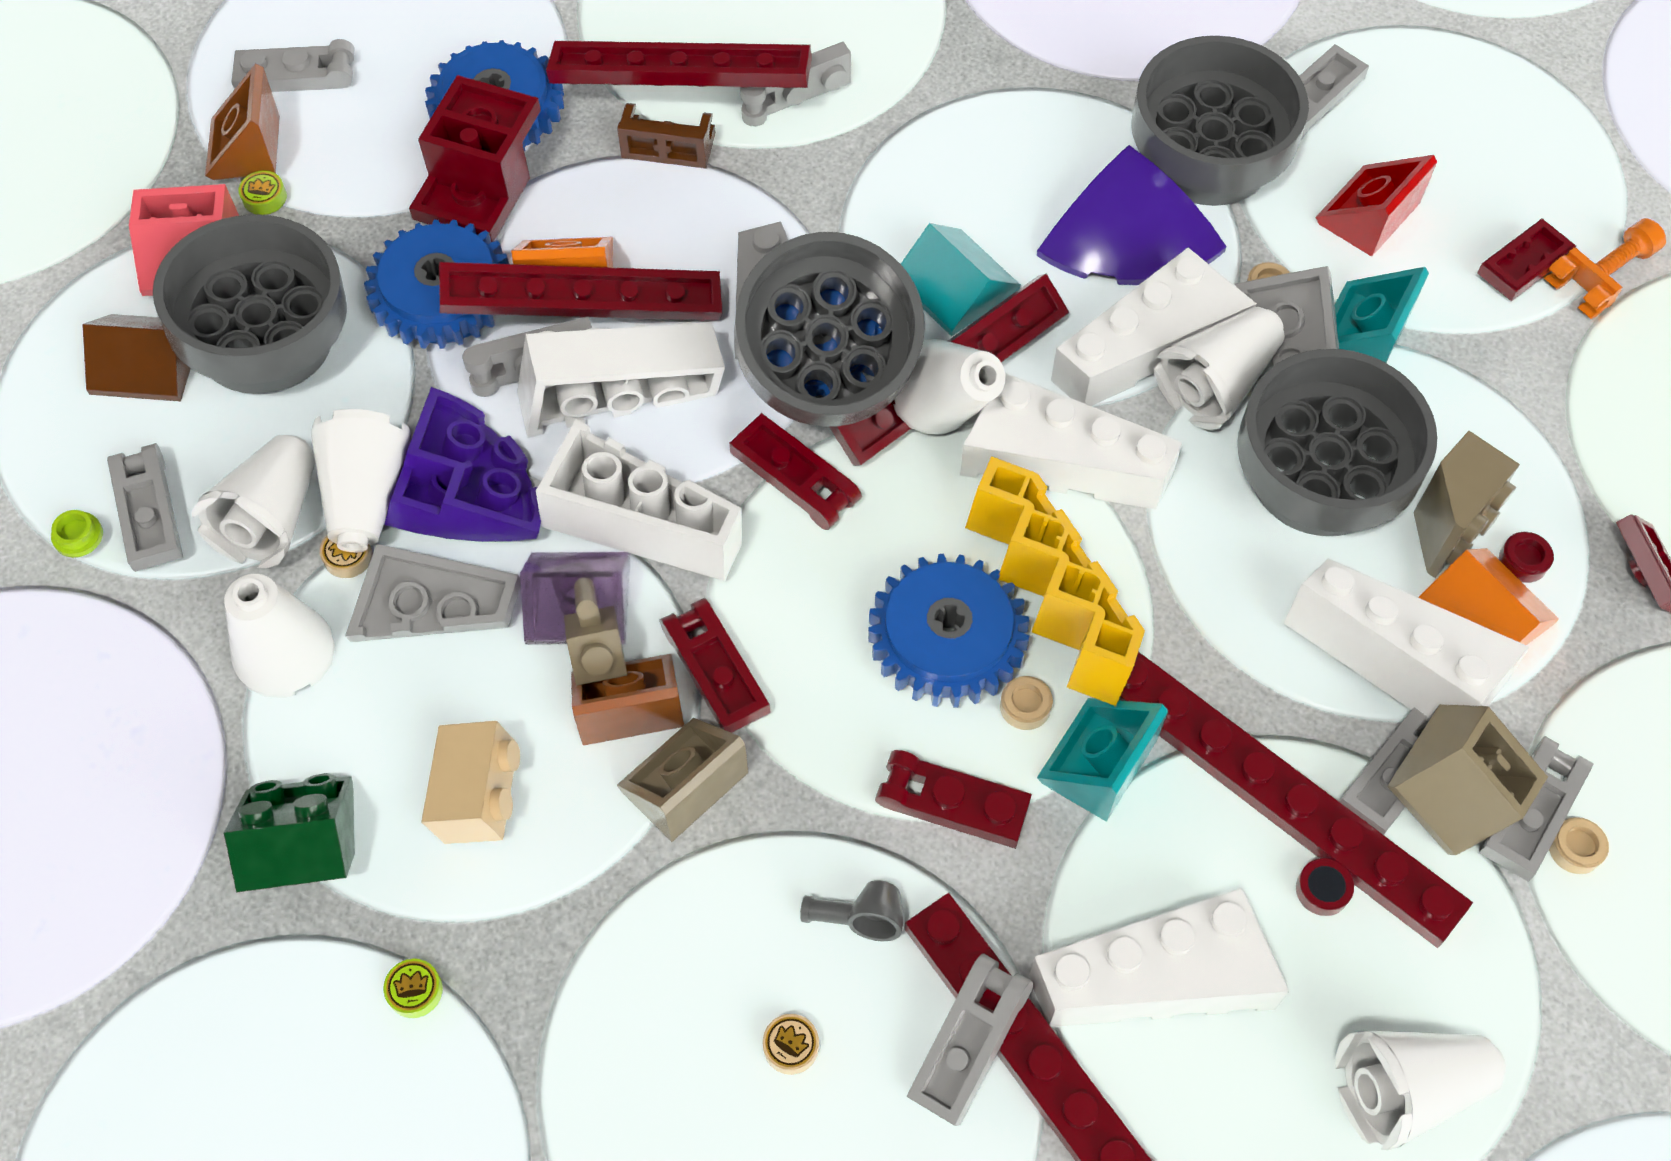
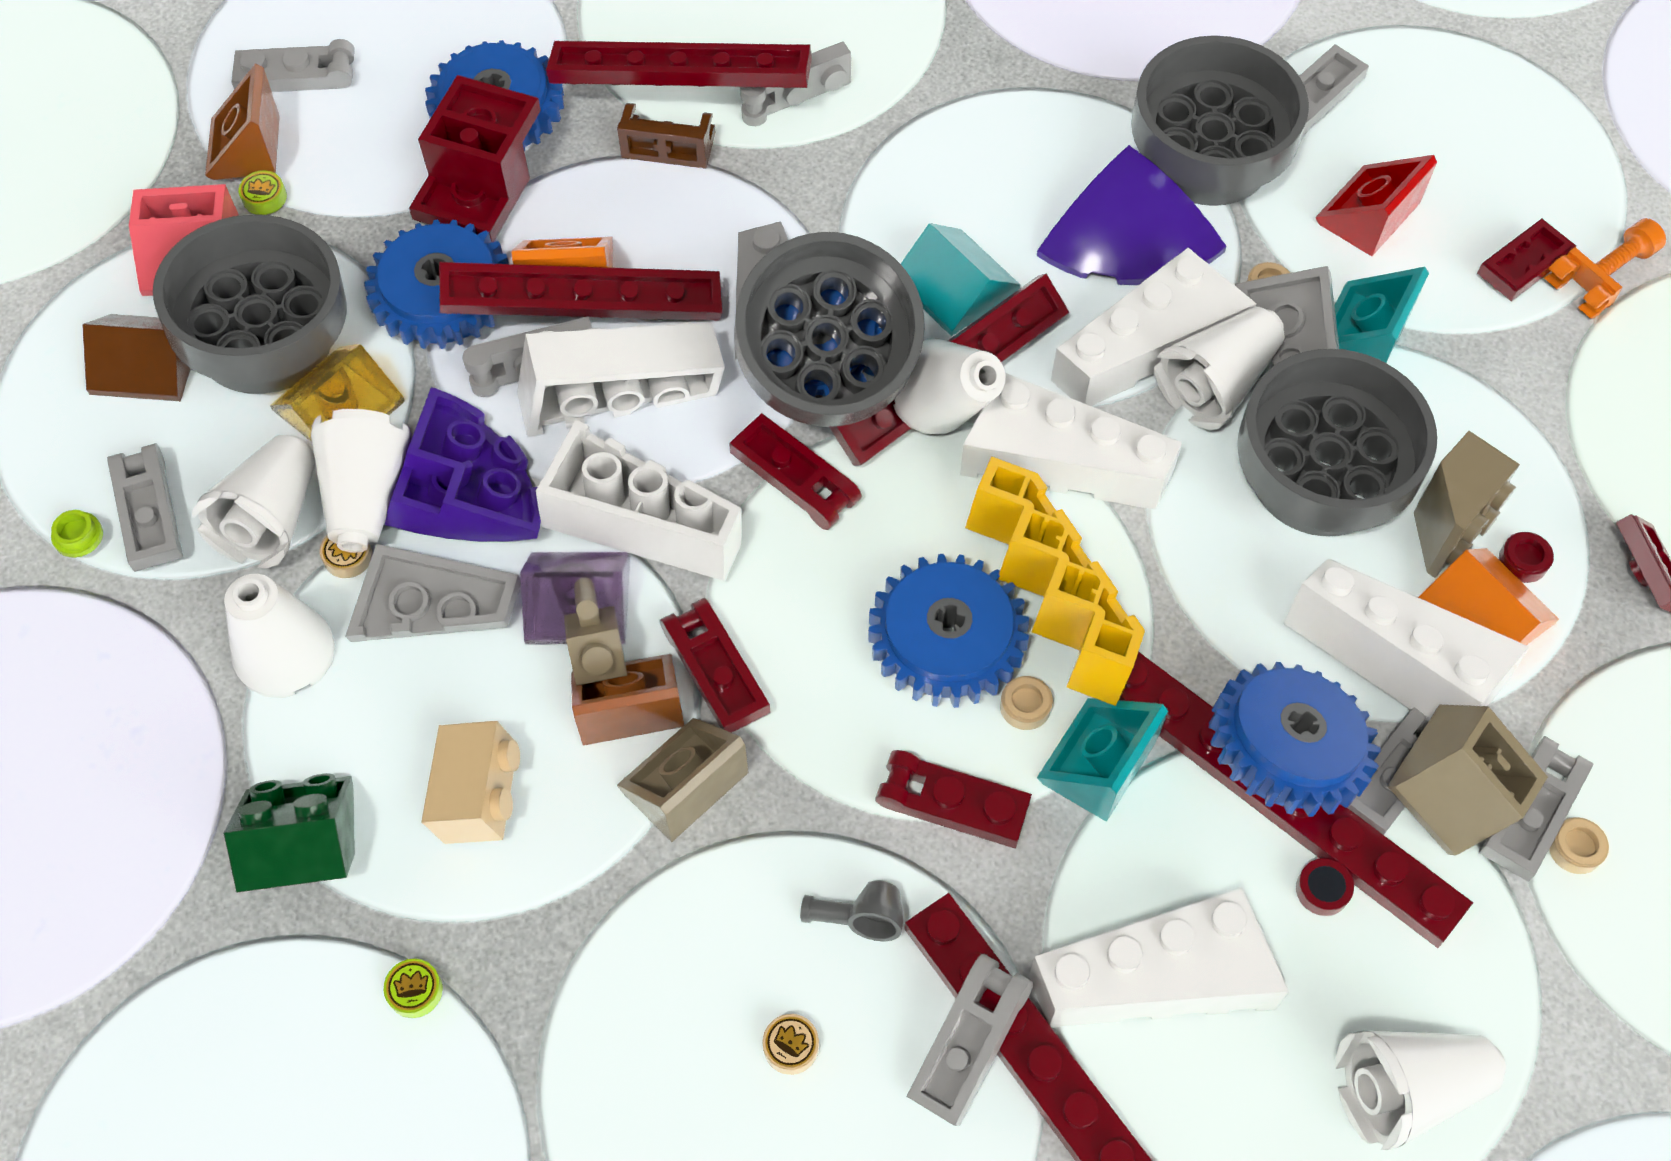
(340, 381): none -> clear yellow slope
(1294, 738): none -> blue gear

